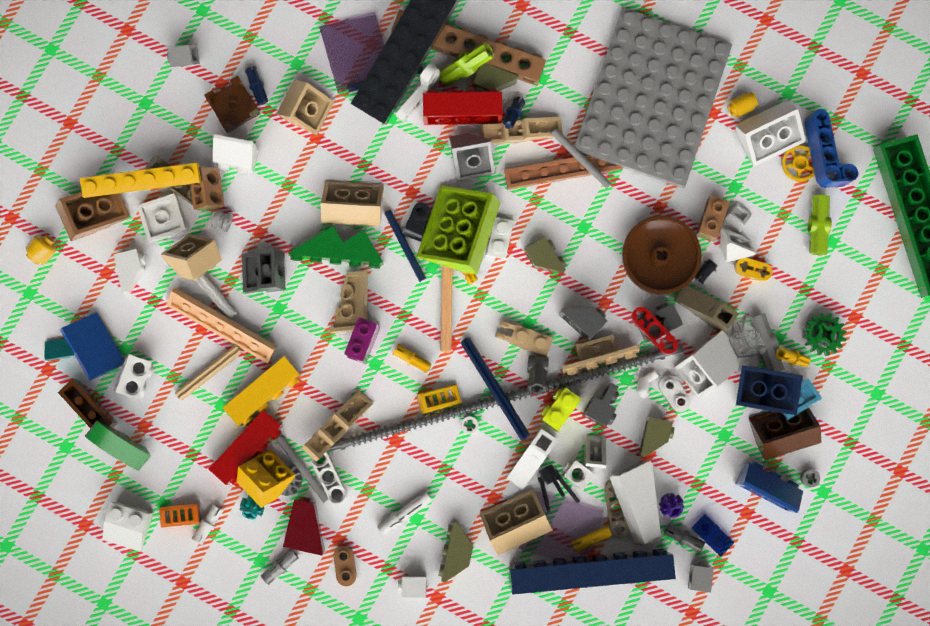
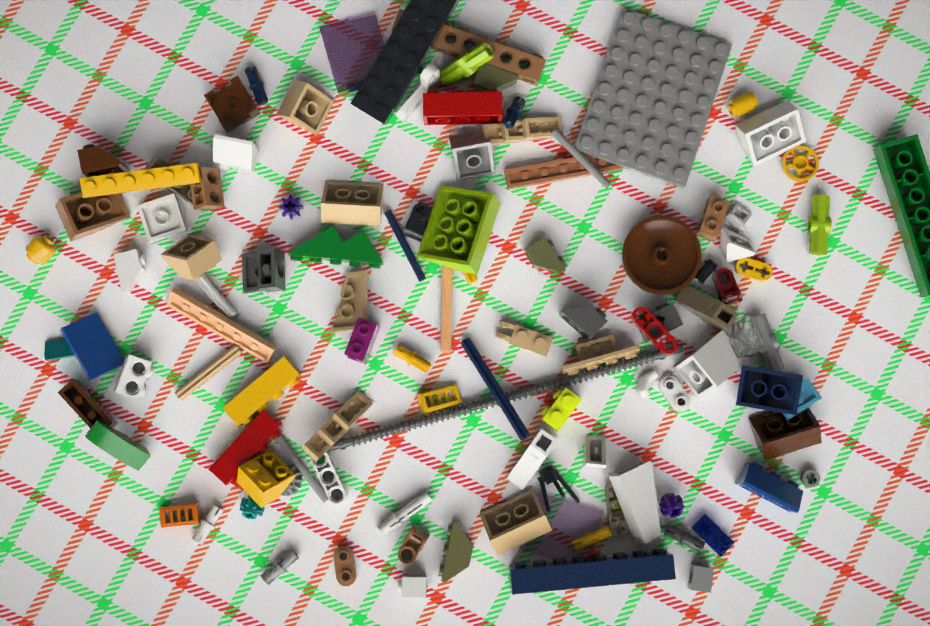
(96, 162): none -> reddish brown slope
(126, 525): white slope -> none
(183, 55): light grey brick -> none
(222, 220): light grey wheel -> none
(286, 203): none -> dark purple gear
(304, 528): dark red slope -> none
(413, 543): none -> medium nougat piece
(464, 429): white bush -> none
(500, 238): white plate -> none
(537, 372): dark grey piece -> none
(586, 477): white brick -> none
(599, 409): dark grey brick -> none
(655, 435): olive slope -> none
(727, 288): none -> dark red piece
(793, 357): yellow axle -> none
(819, 126): blue beam -> none
(828, 341): green gear -> none

